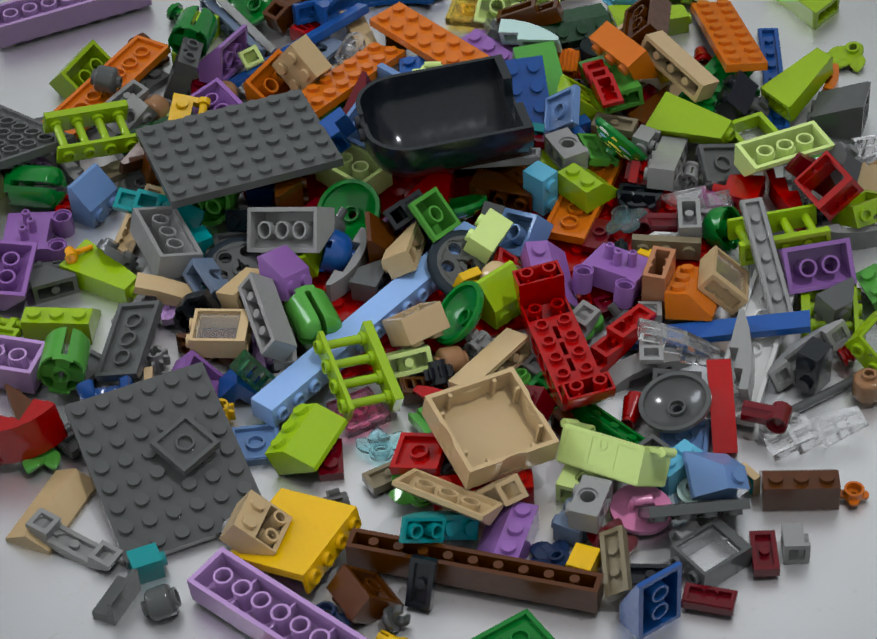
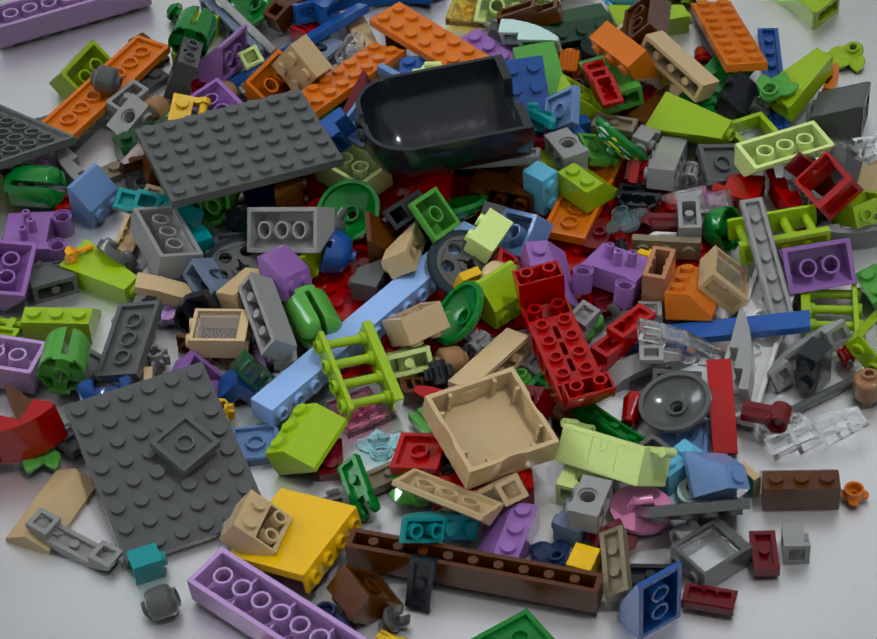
(88, 116): lime fence -> none
(117, 598): dark grey panel -> none
(338, 282): light grey slope -> none
(358, 486): none -> green hinge
(542, 117): none -> teal arm
(775, 87): none -> bright green plate
(835, 301): dark grey slope -> none

